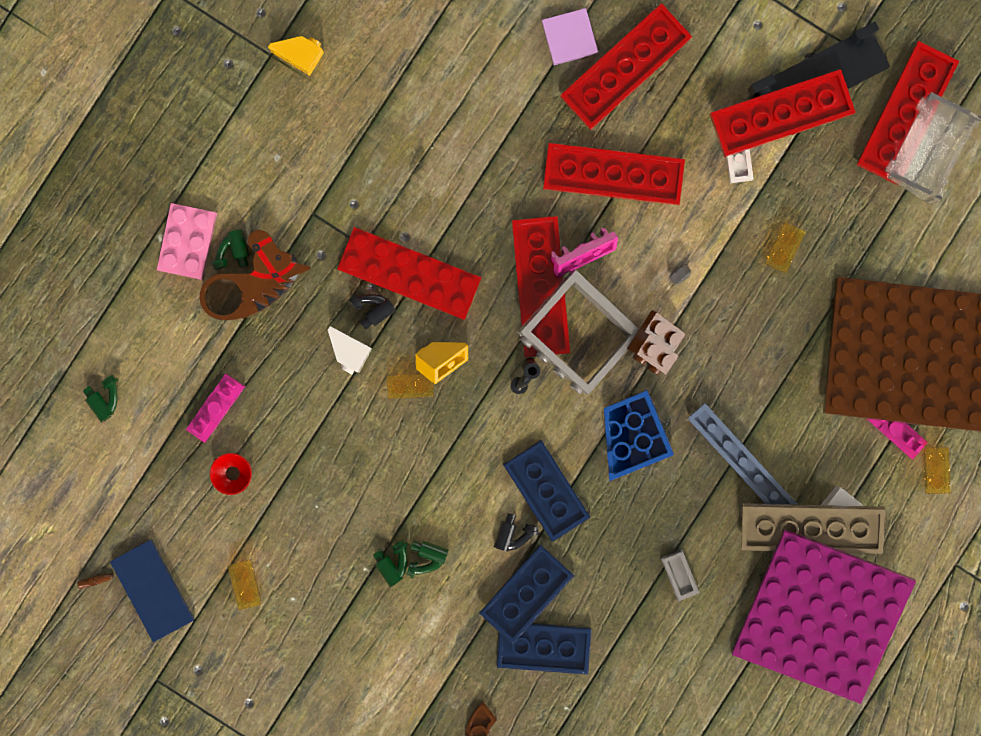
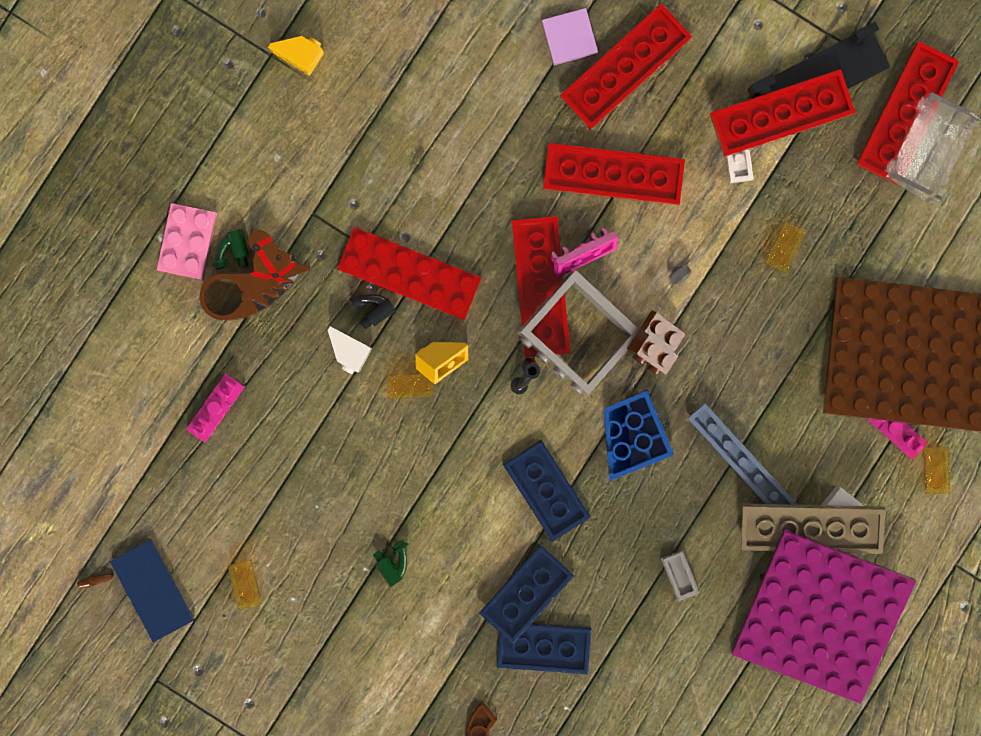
(97, 403): dark green plant -> none
(219, 476): red piece -> none
(429, 551): dark green plant -> none
(506, 532): black plant -> none

